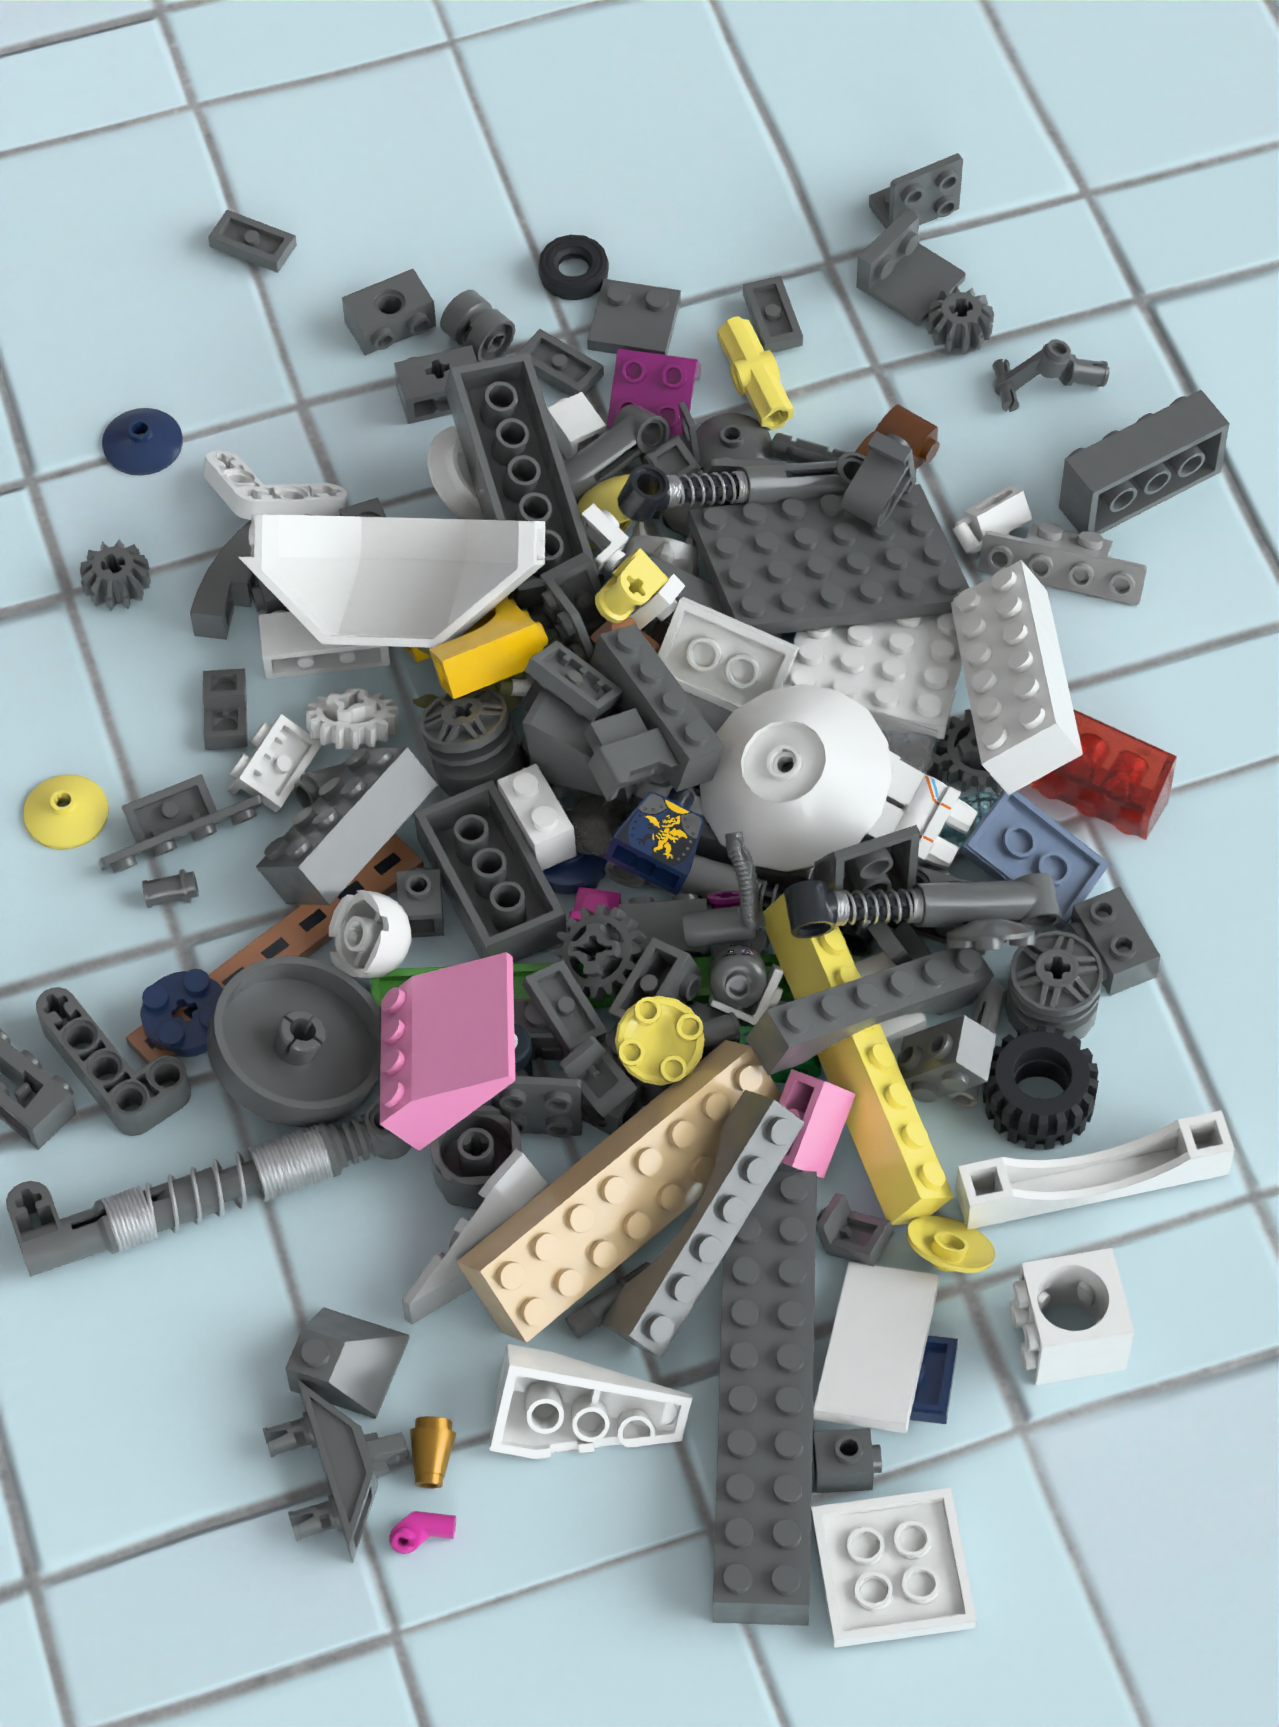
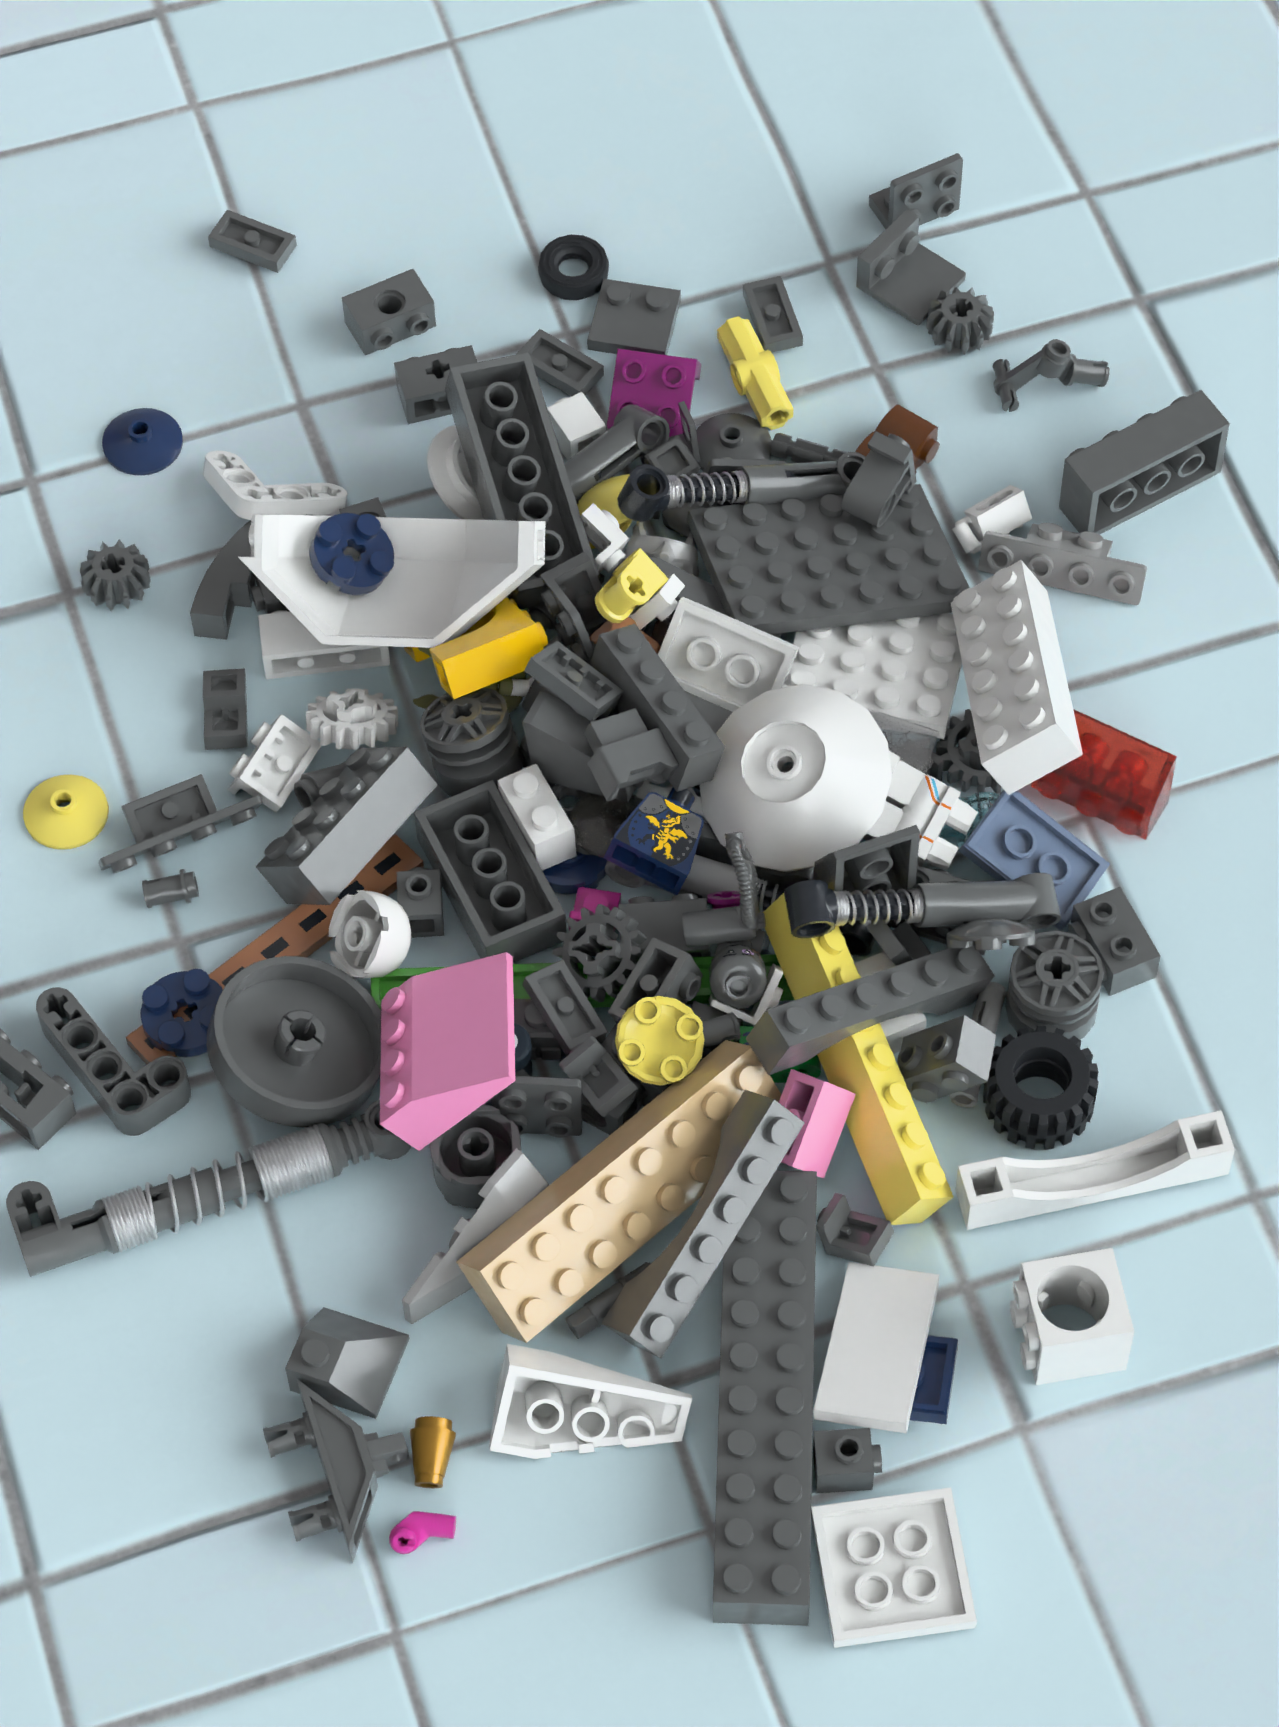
(362, 534): none -> dark blue plate
(474, 322): dark grey wheel -> none
(950, 1244): light yellow dish -> none

